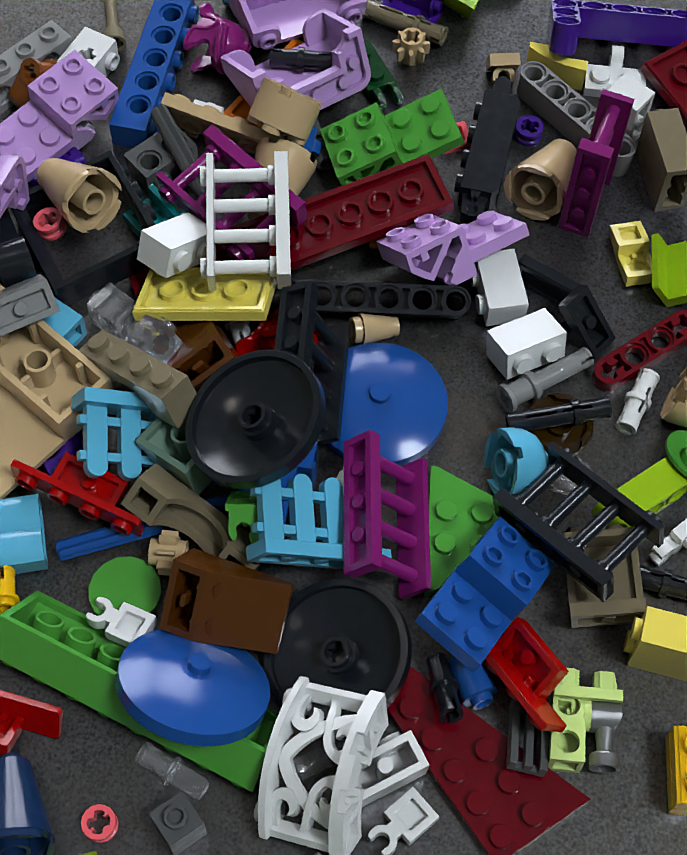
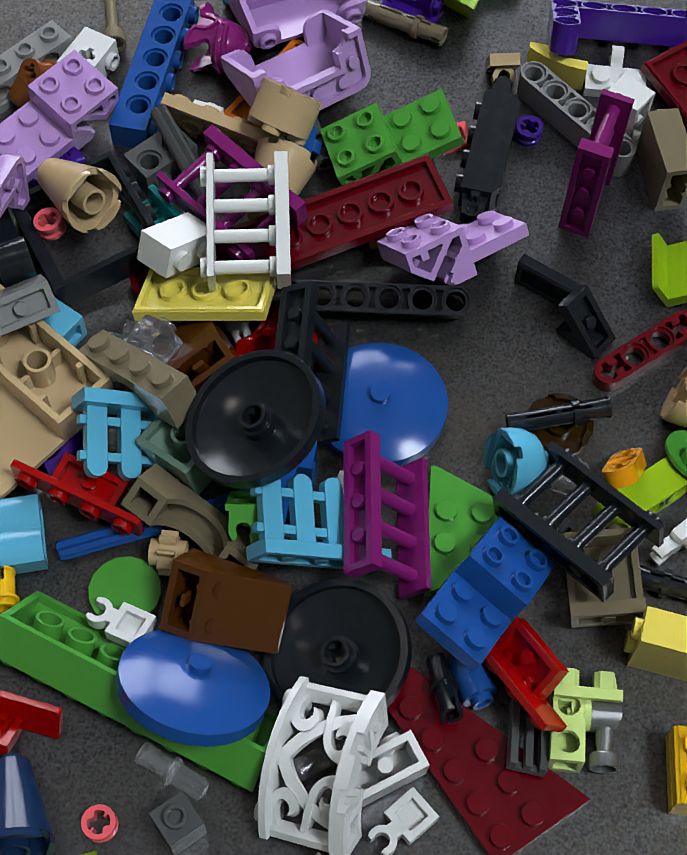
(110, 308): clear brick -> none
(300, 59): black pin -> none
(372, 328): tan cone -> none
(381, 80): dark green hinge -> none
(411, 46): tan gear -> none
(499, 288): white brick -> none
(526, 343): white brick -> none
(532, 384): light grey pin -> none
(541, 180): tan cone -> none
(624, 468): none -> light orange beam
(632, 252): light yellow slope -> none
(637, 401): white pin -> none

